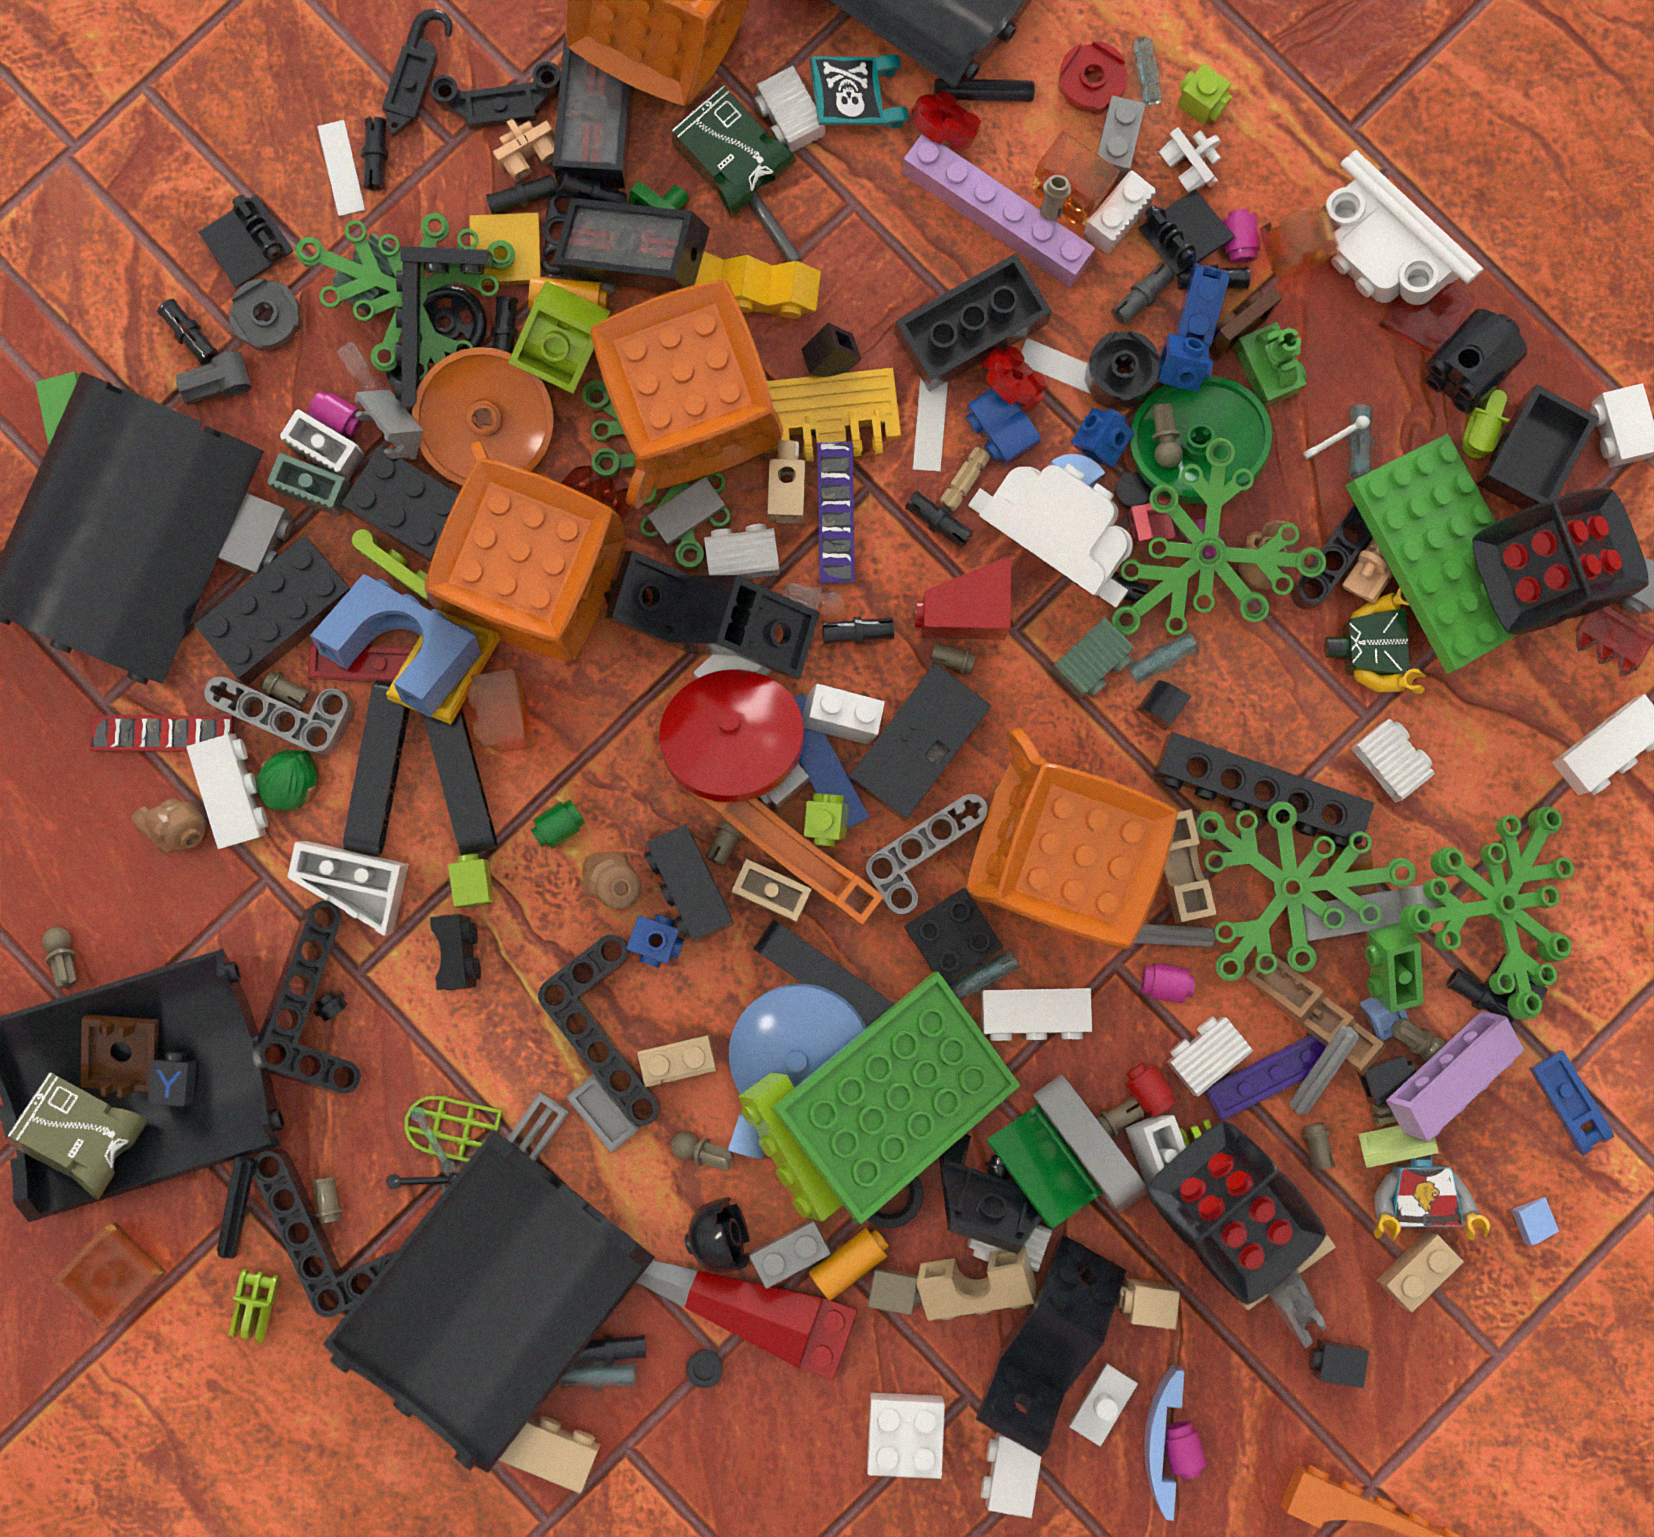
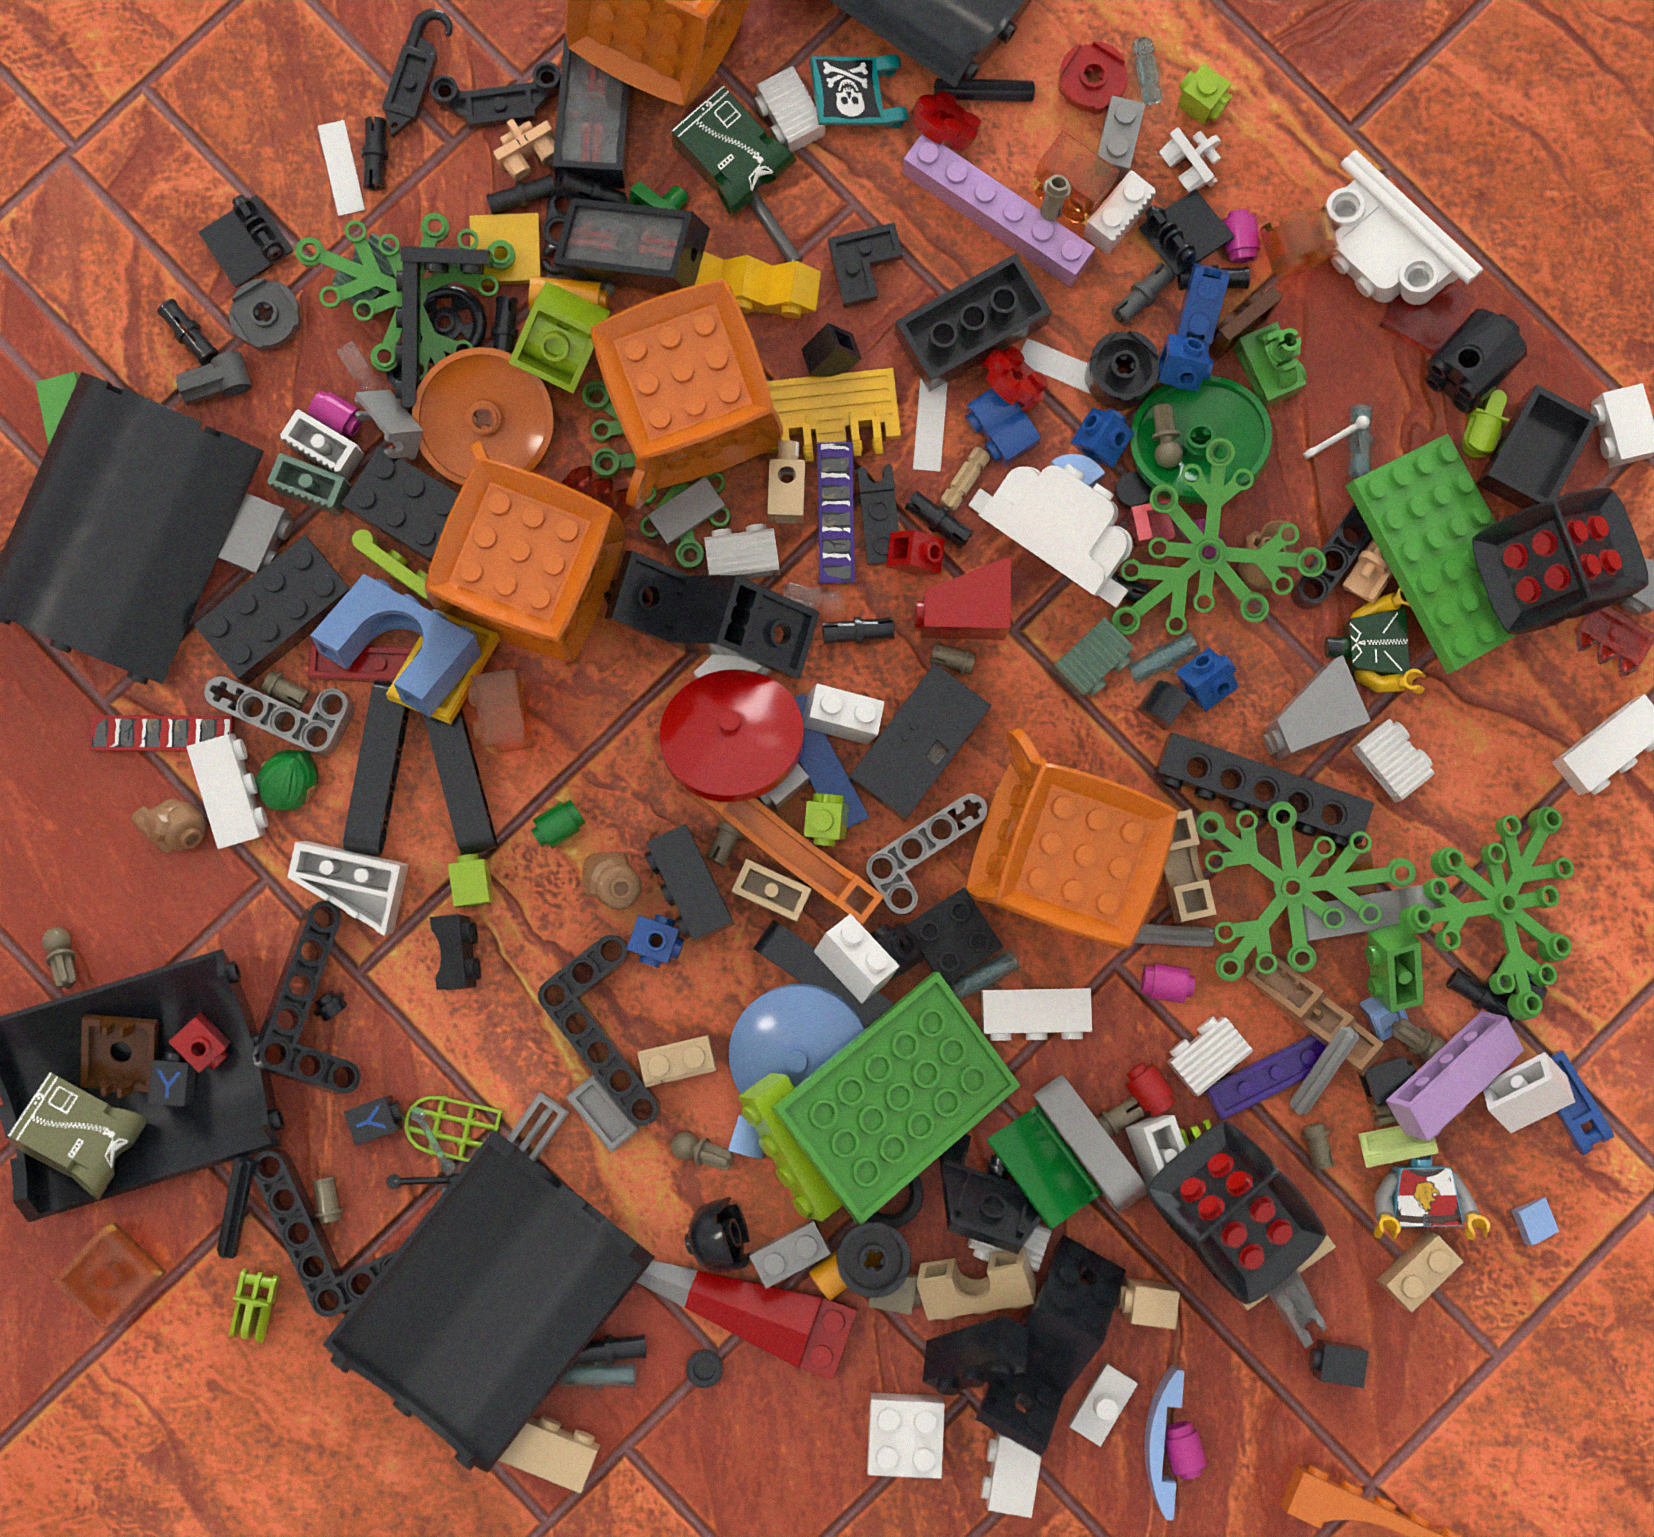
(201, 1043): none -> red brick
(374, 1119): none -> black brick
(855, 255): none -> black plate
(856, 958): none -> white brick
(878, 513): none -> black plate
(894, 1262): none -> black brick
(900, 945): none -> black brick
(915, 552): none -> red brick
(975, 1355): none -> black brick
(1208, 678): none -> blue brick
(1317, 712): none -> light grey slope
(1528, 1093): none -> white brick

